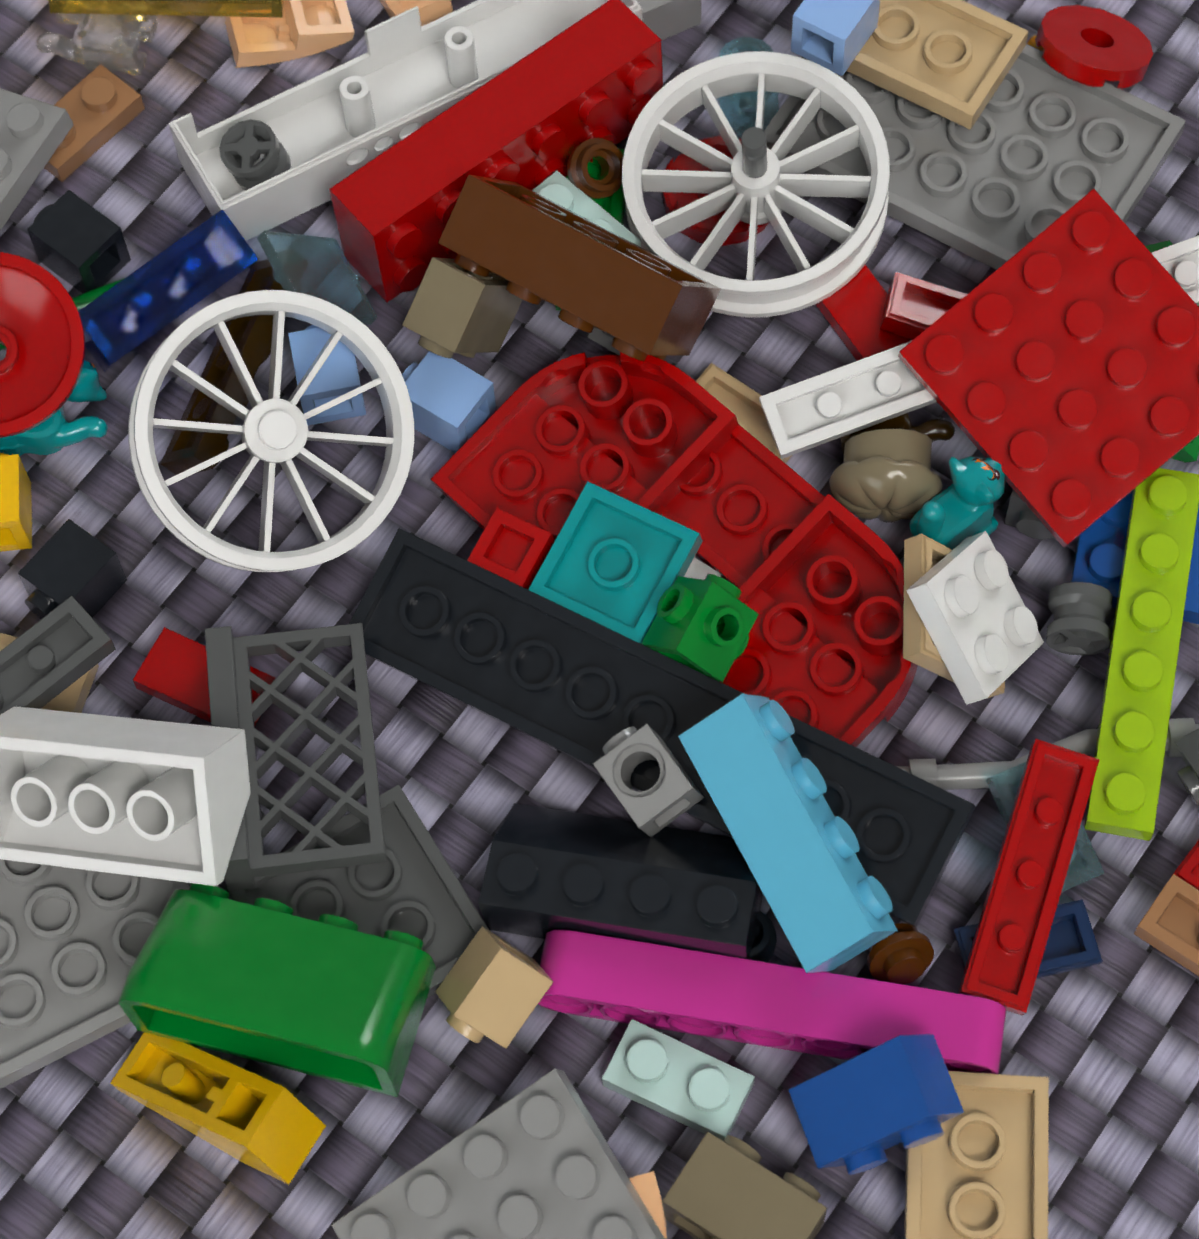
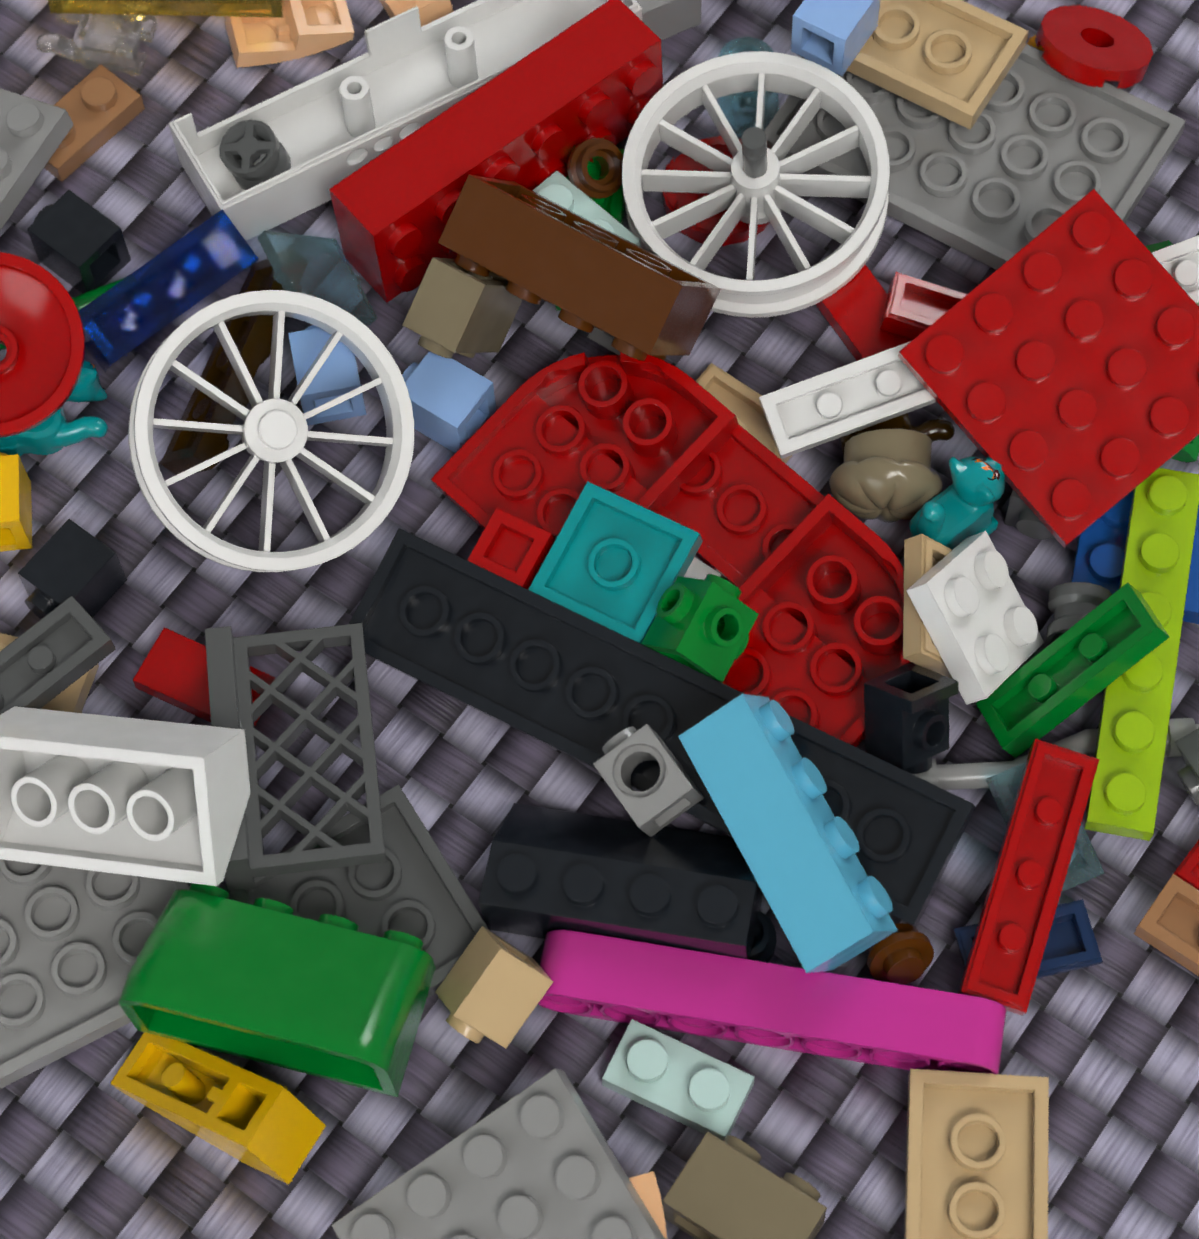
(876, 1102): blue brick -> none
(908, 716): none -> black brick
(1072, 670): none -> green plate

